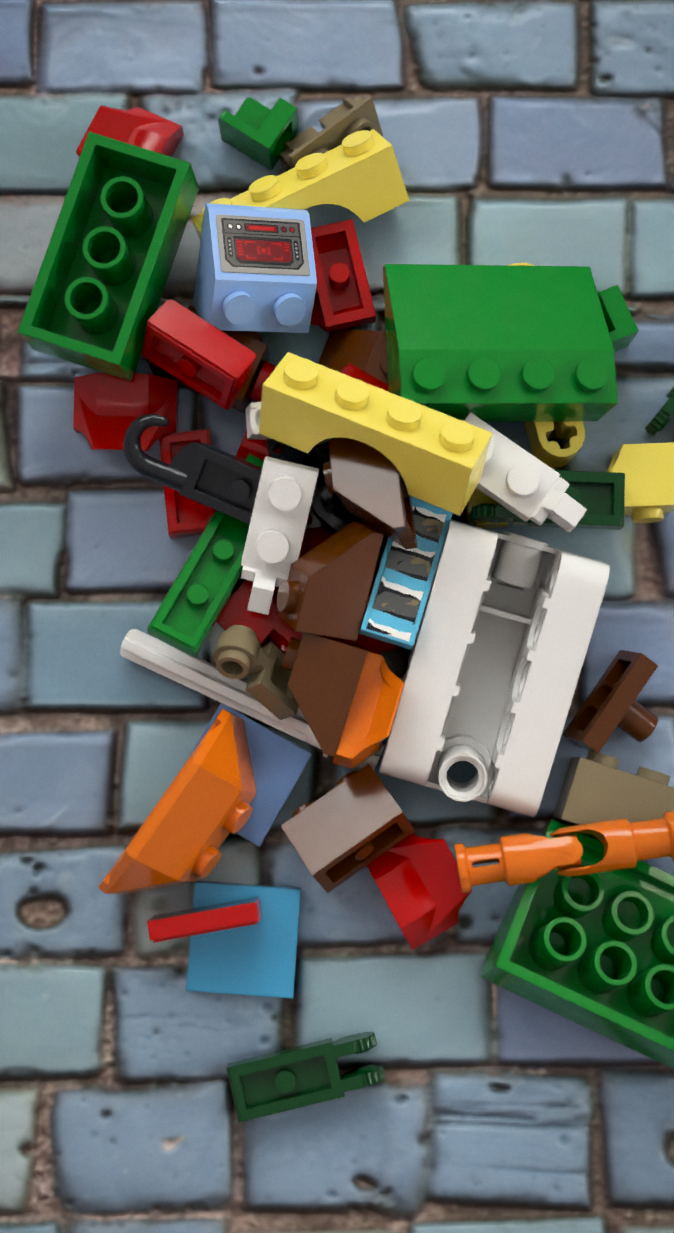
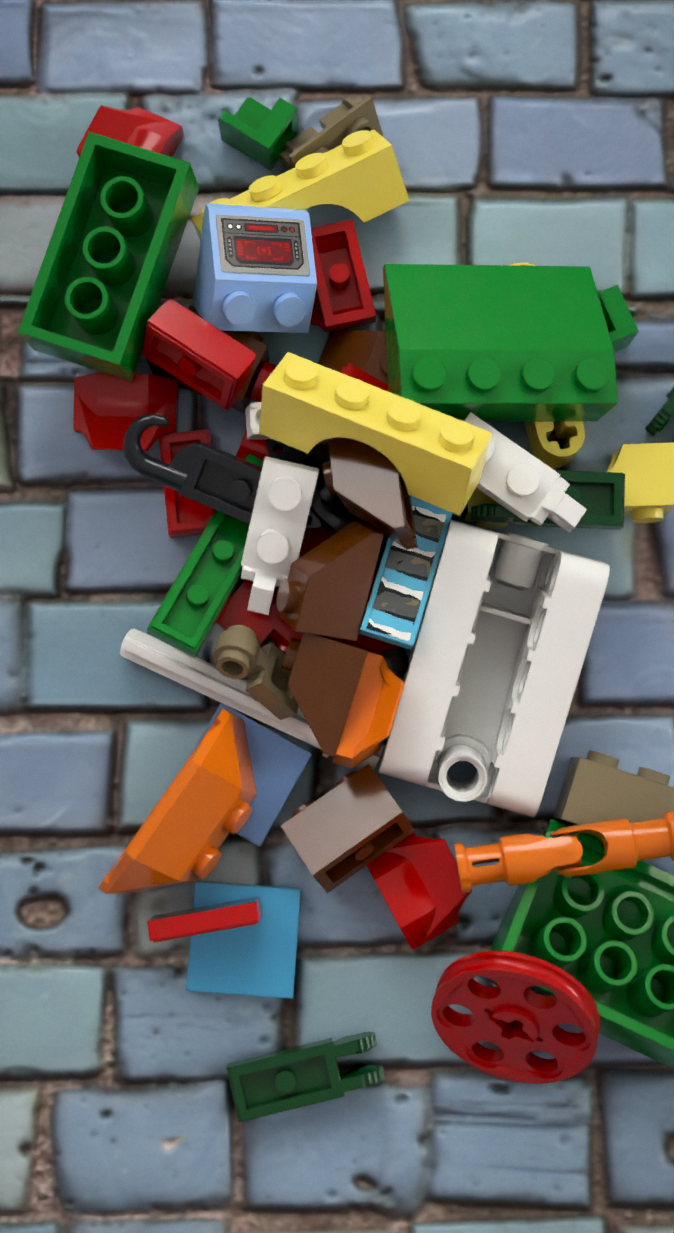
(516, 1017): none -> red wedge
(614, 704): reddish brown tile -> none

